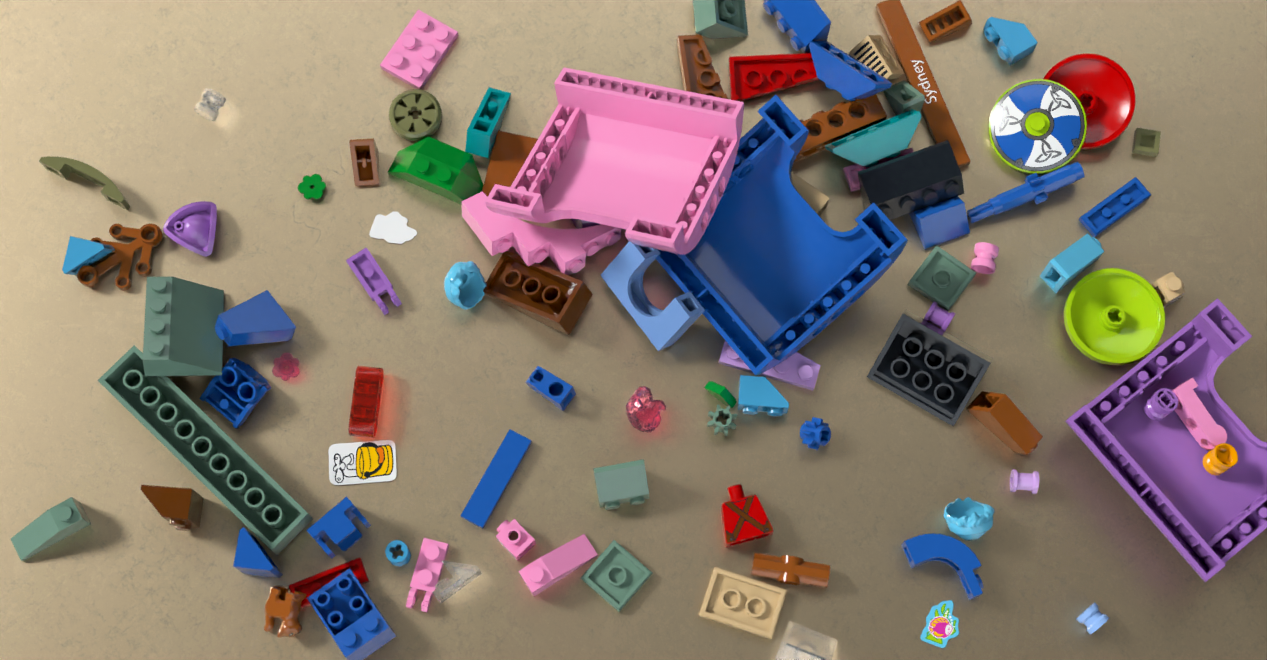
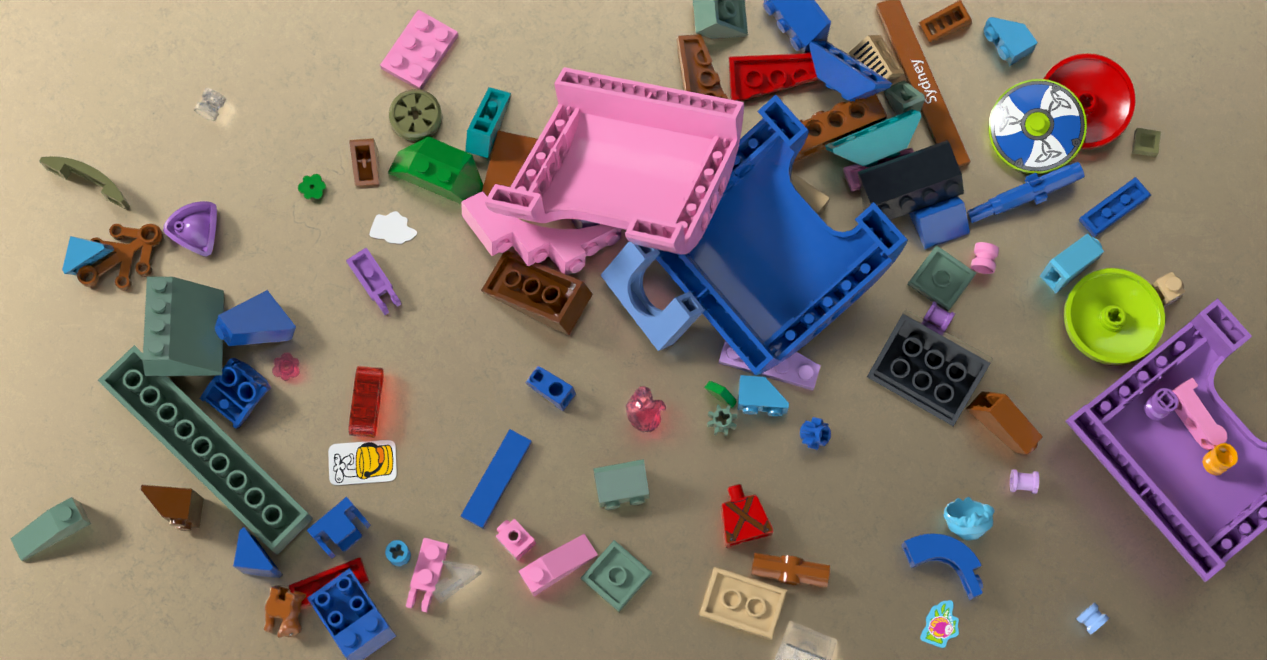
(464, 285): medium azure hair -> none

